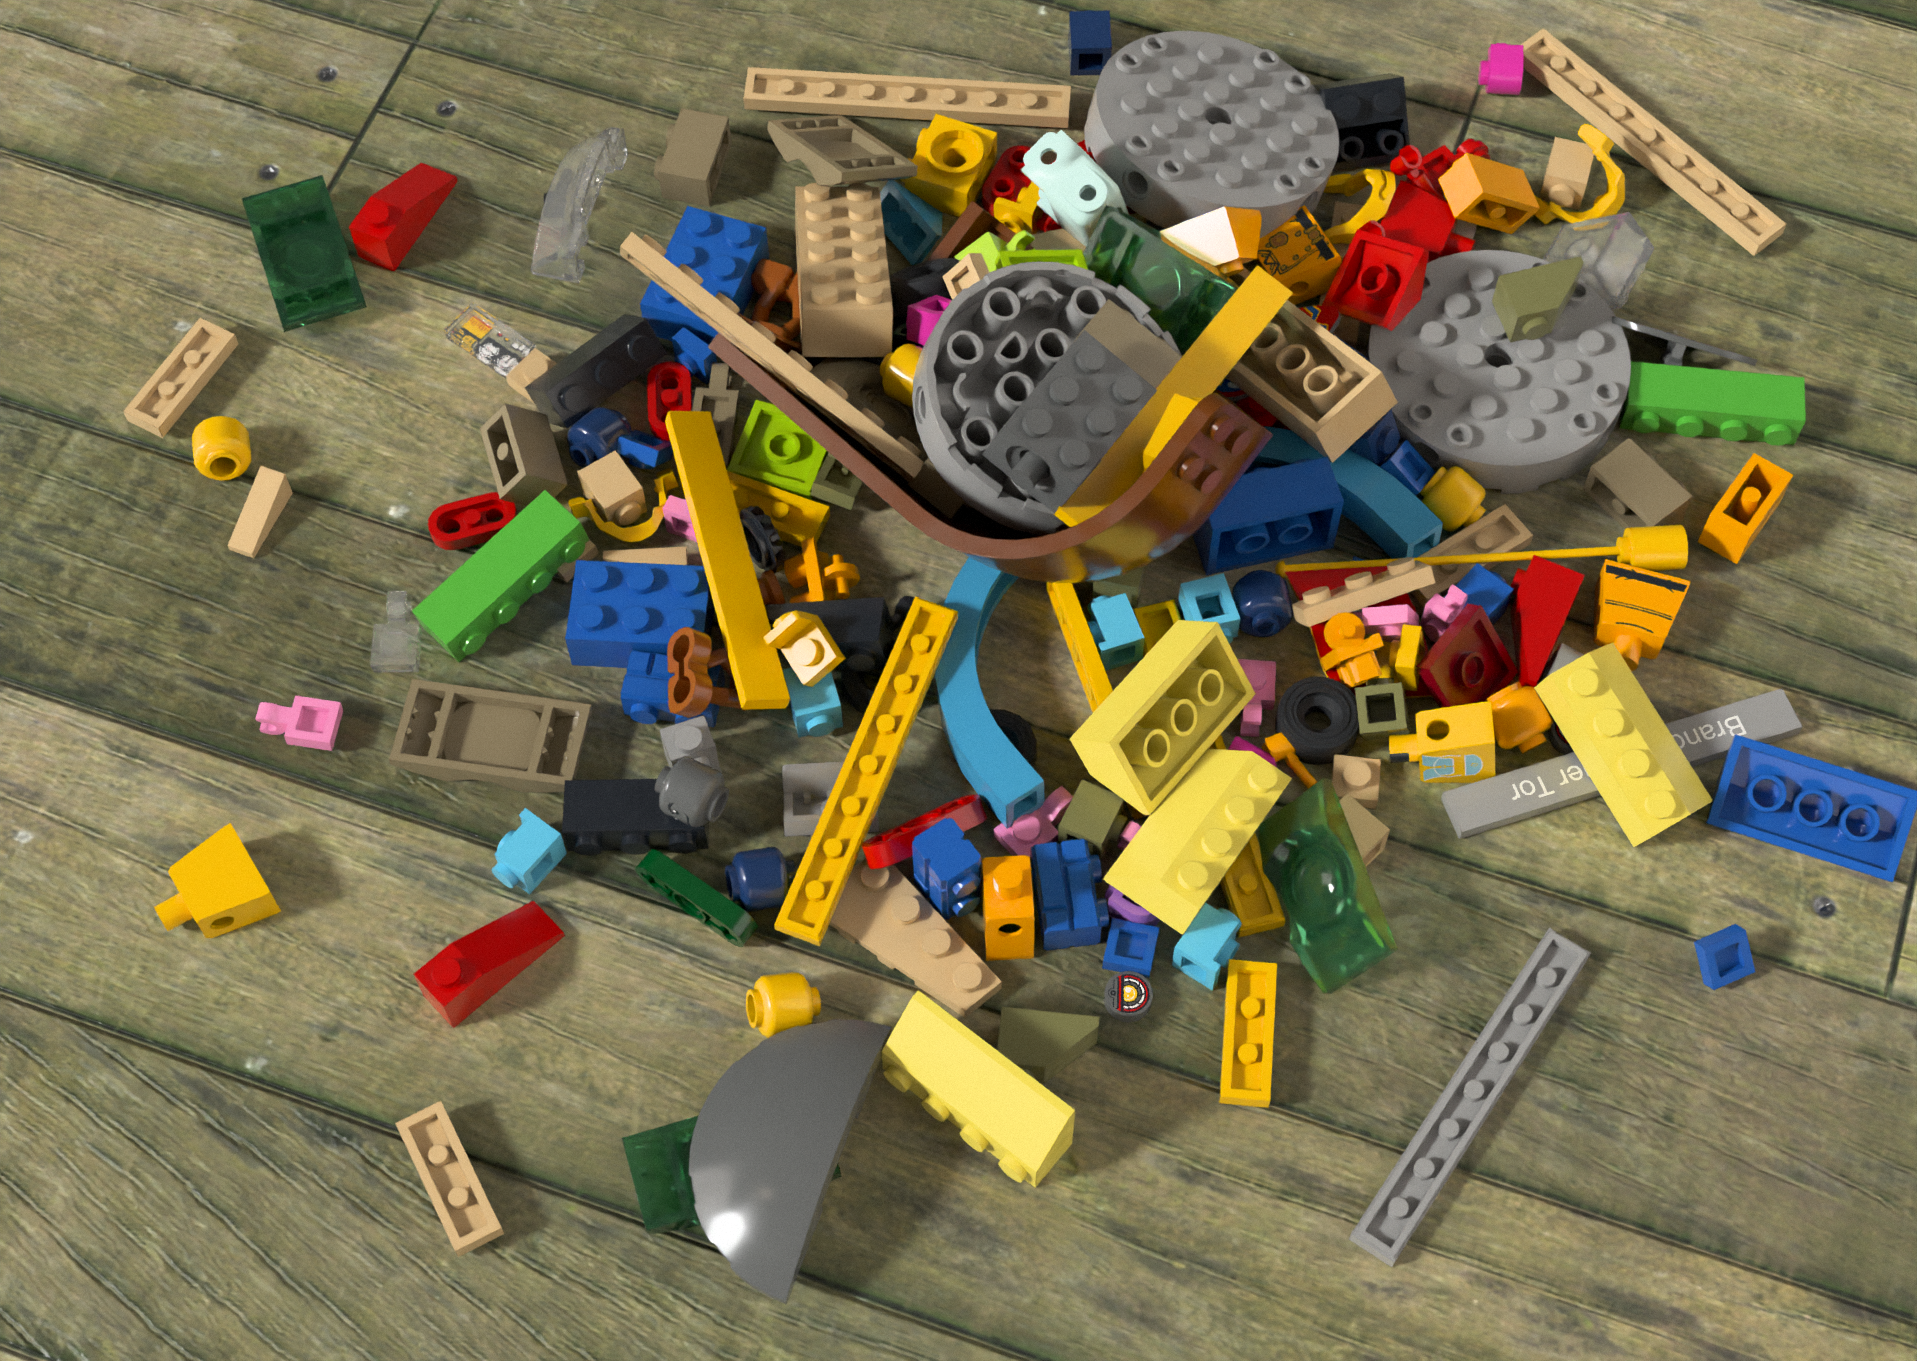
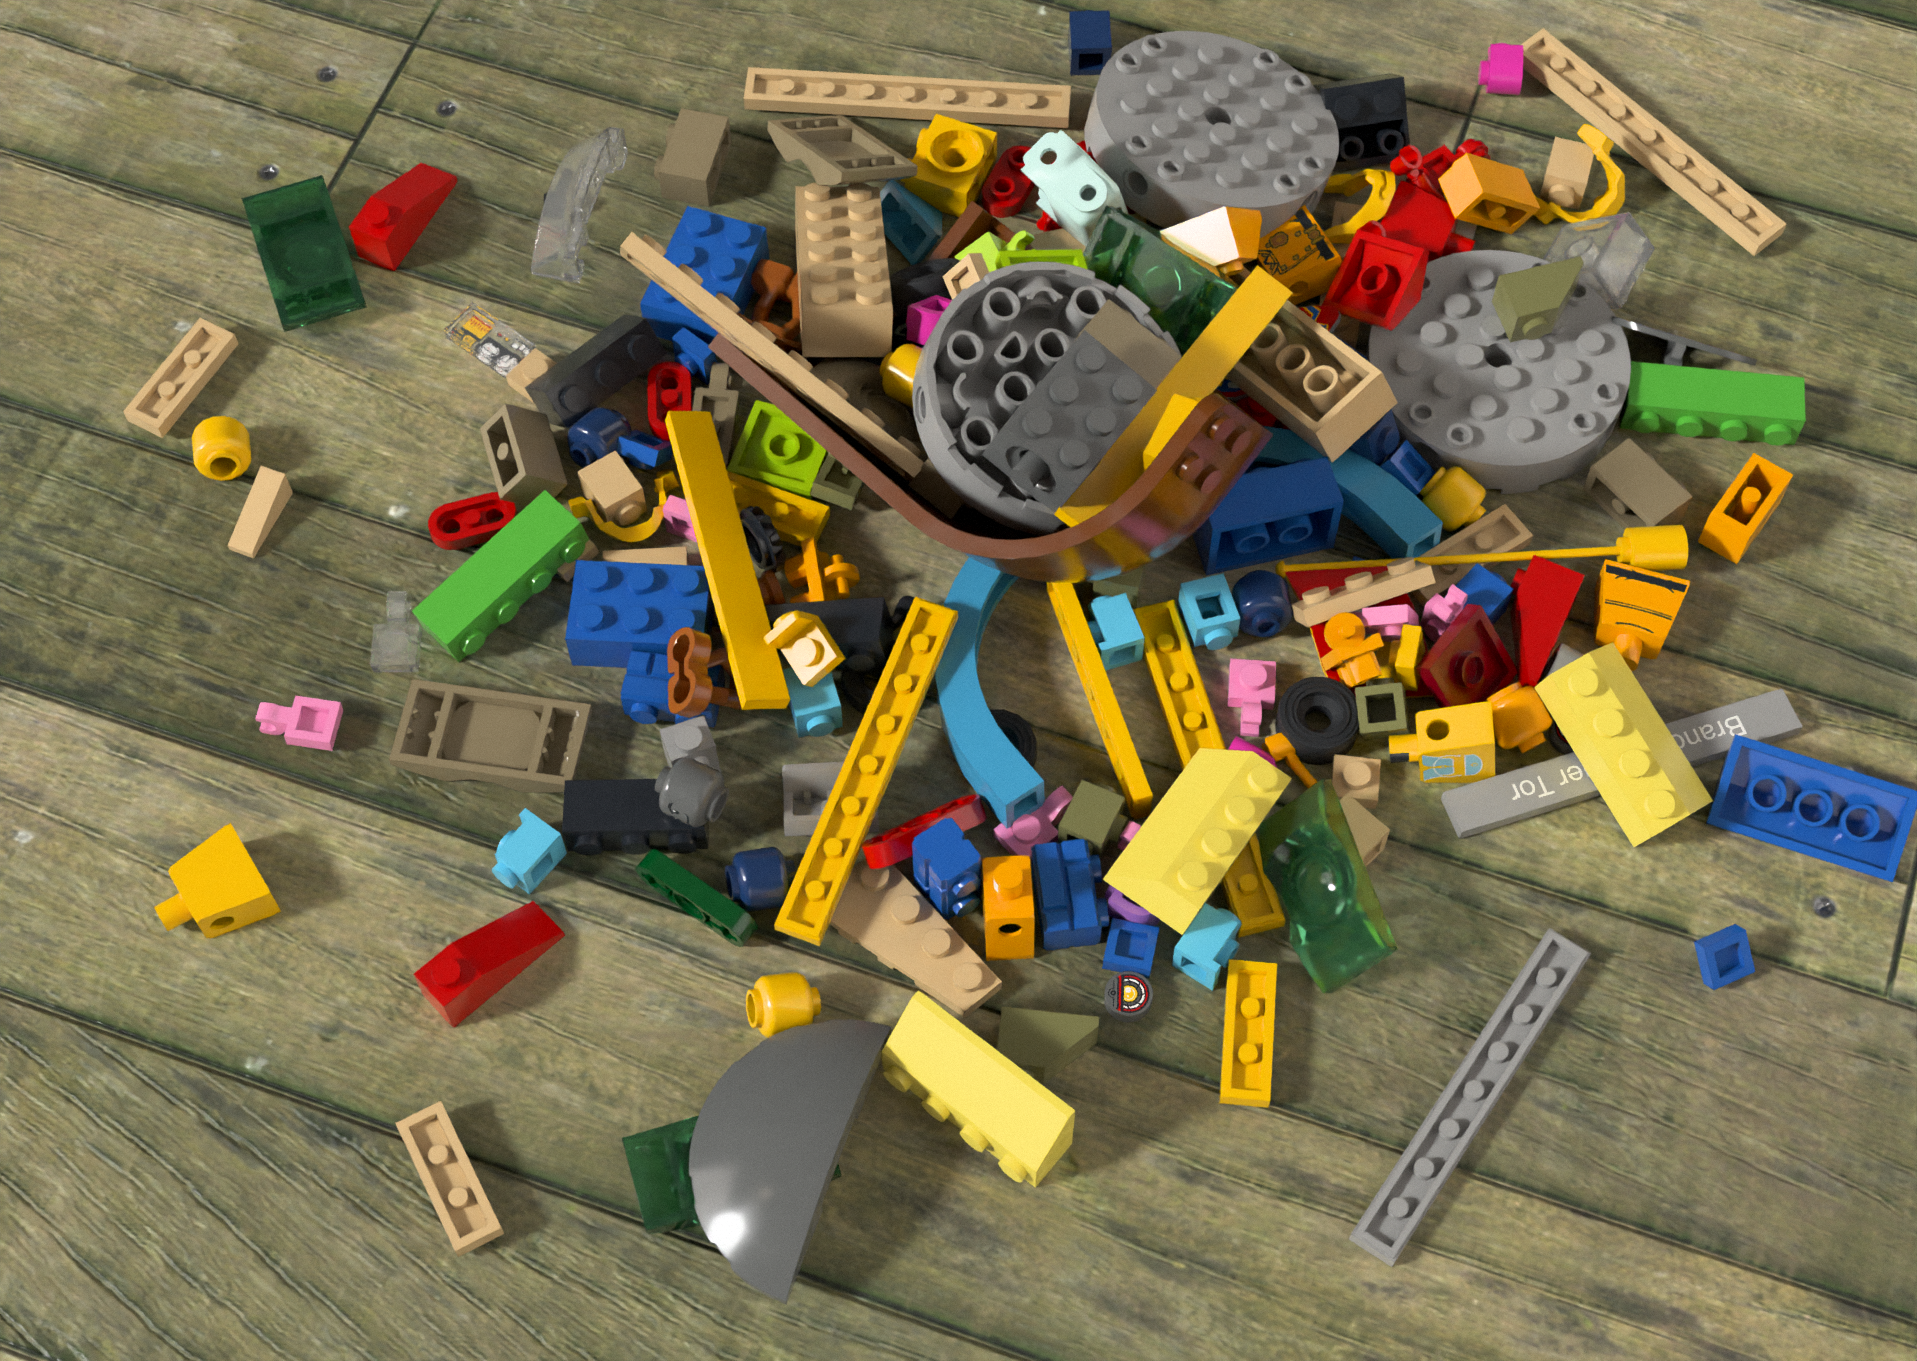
(1020, 214): yellow bracket -> none
(1164, 714): light yellow slope -> none

